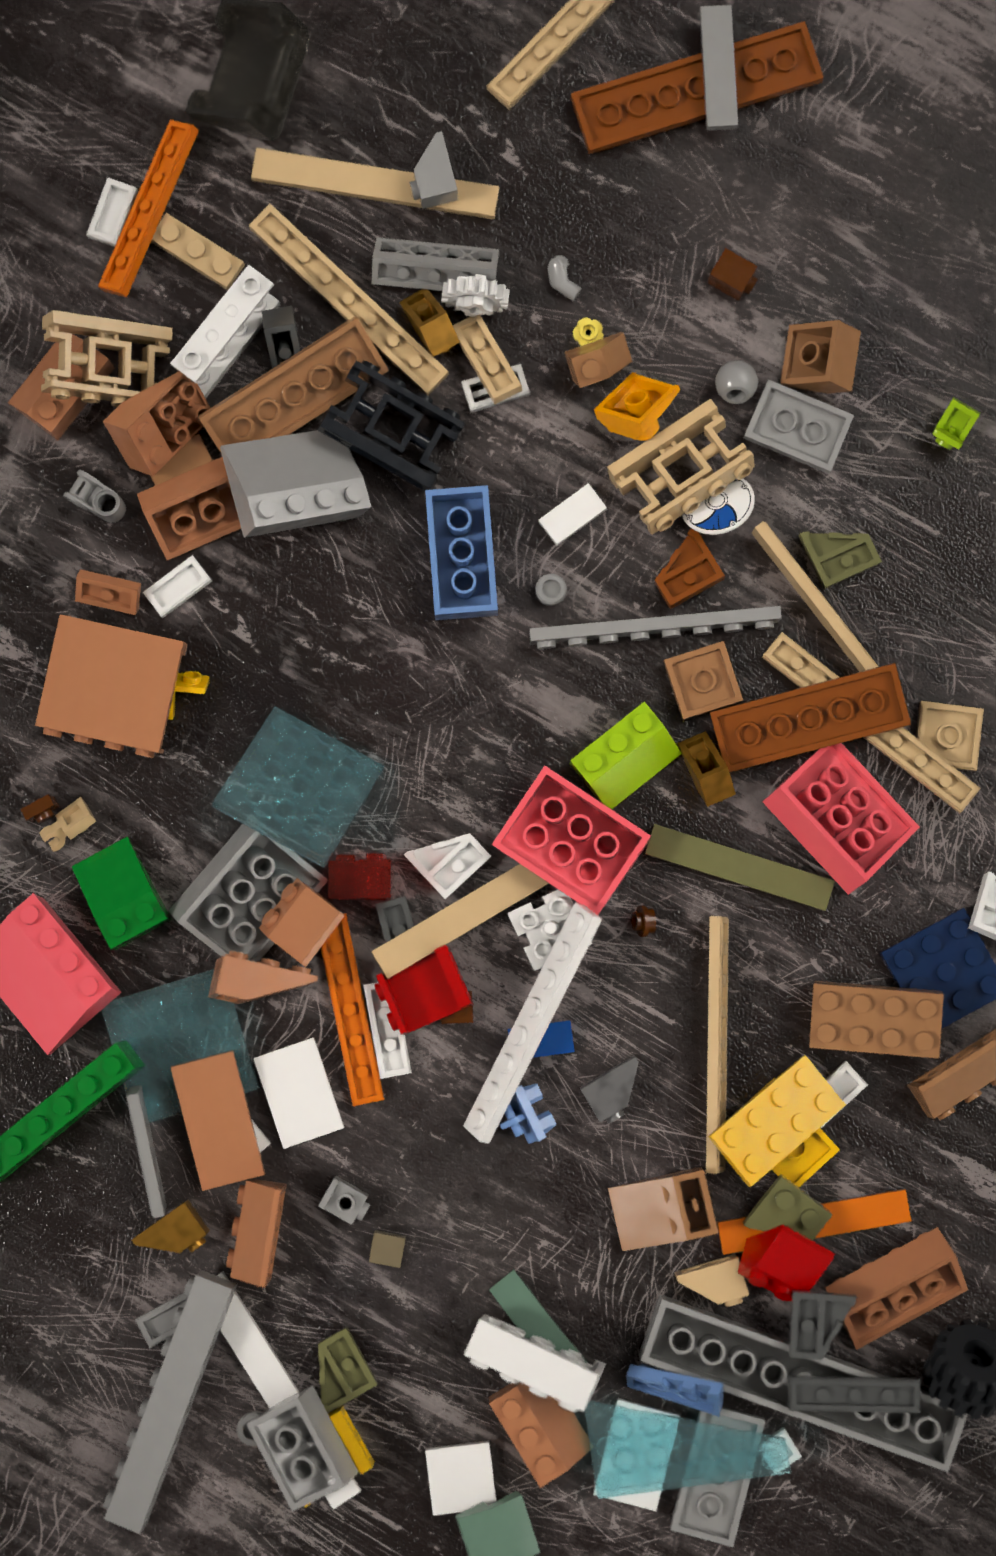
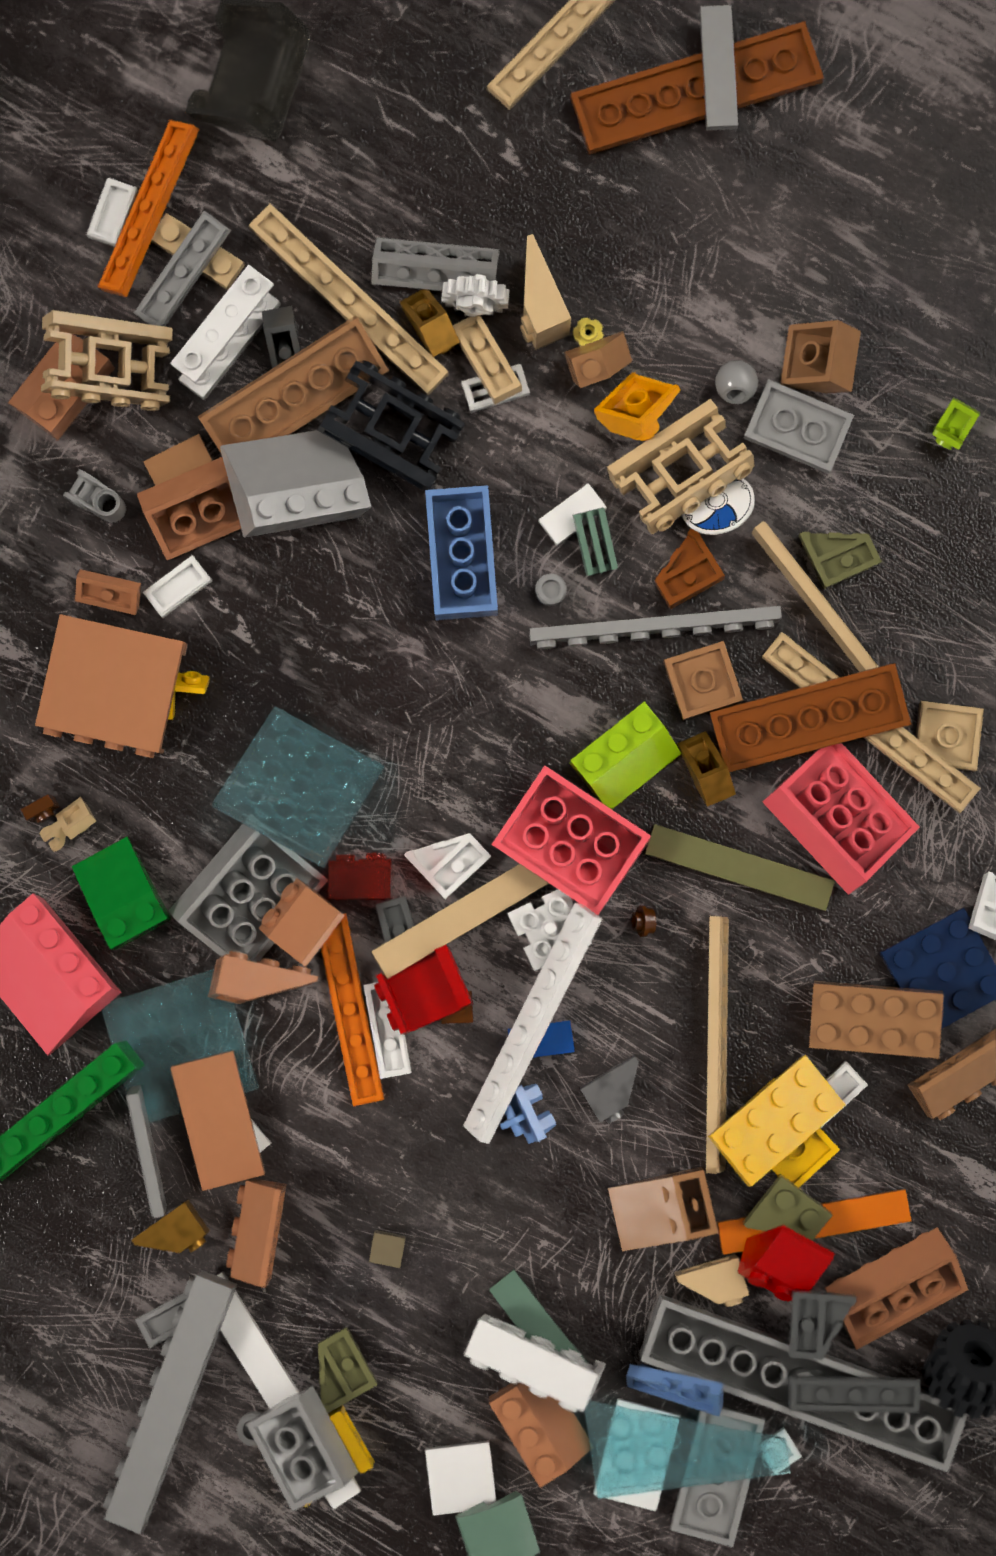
(157, 422): nougat slope -> none
(182, 270): none -> light grey tile
(298, 1093): white tile -> none
(338, 1189): light grey brick -> none
(364, 182): tan tile -> none
(434, 175): light grey slope -> none
(544, 309): none -> tan slope
(559, 278): light grey arm -> none
(601, 567): none -> sand green tile
(733, 275): reddish brown brick -> none

